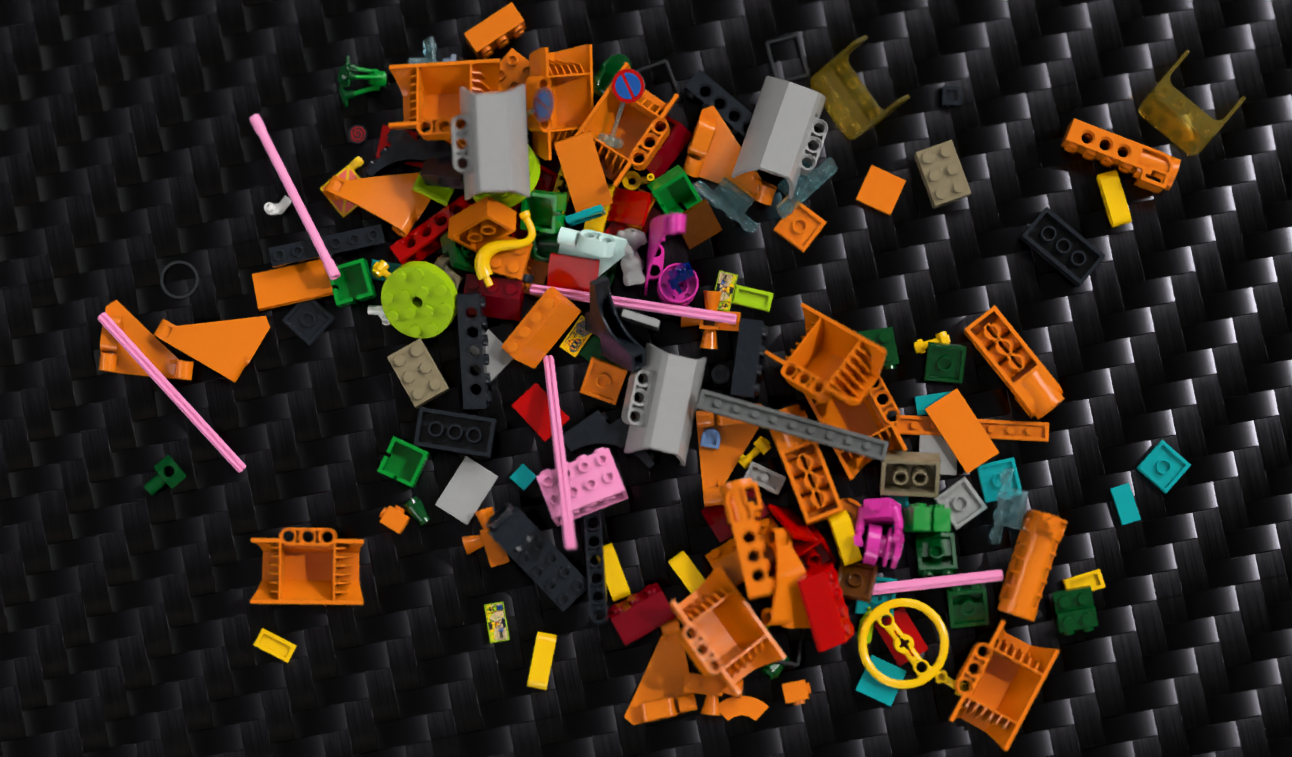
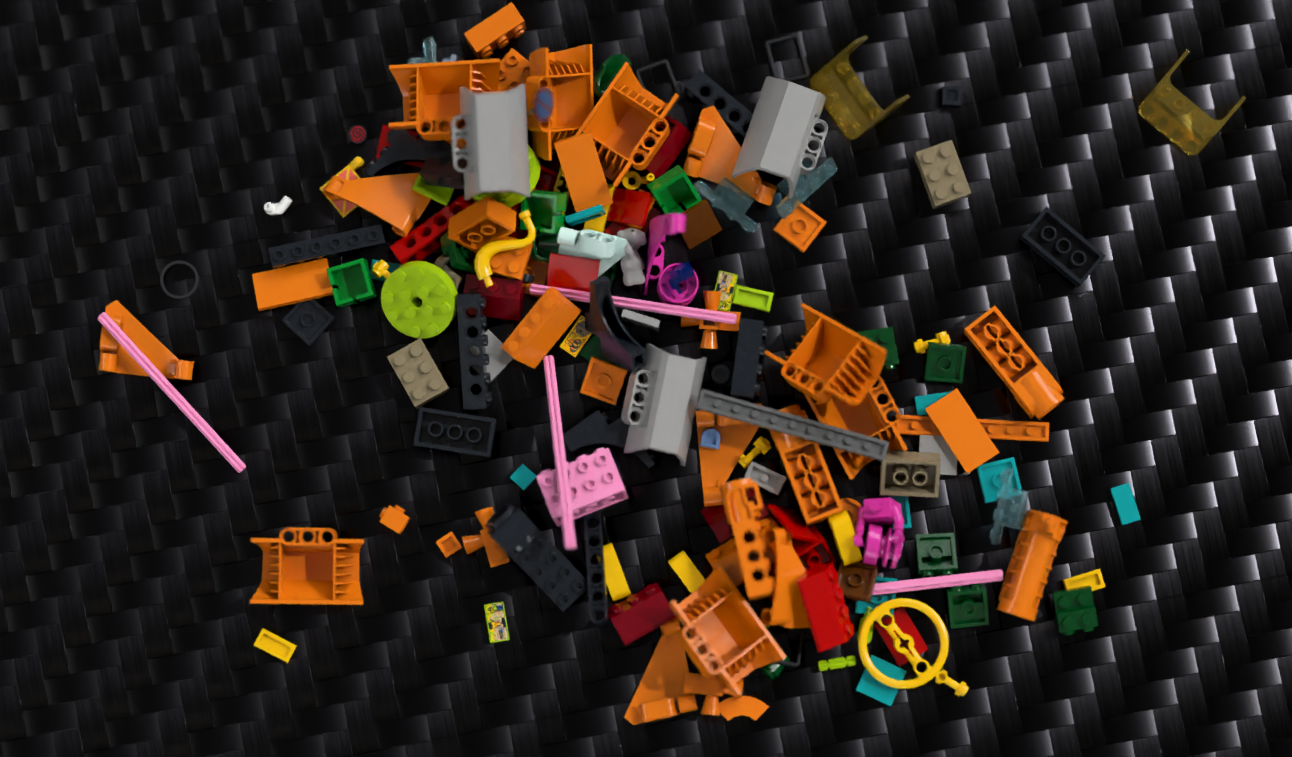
(161, 478): dark green piece -> none
(220, 345): orange panel -> none
(328, 263): bright pink piece -> none
(376, 79): plant -> none
(378, 310): white arm -> none
(405, 462): green piece -> none
(416, 510): dark green cone -> none
(449, 544): none -> orange tile
(466, 490): light grey tile -> none
(535, 411): red piece -> none
(542, 660): yellow beam -> none
(627, 87): piece -> none
(796, 691): orange brick -> none
(837, 663): none -> lime axle
(880, 190): orange tile -> none
(927, 519): green piece -> none
(962, 501): light grey tile -> none
(1002, 685): orange panel -> none
(1114, 198): yellow beam -> none
(1137, 158): orange brick -> none
(1163, 466): teal tile -> none

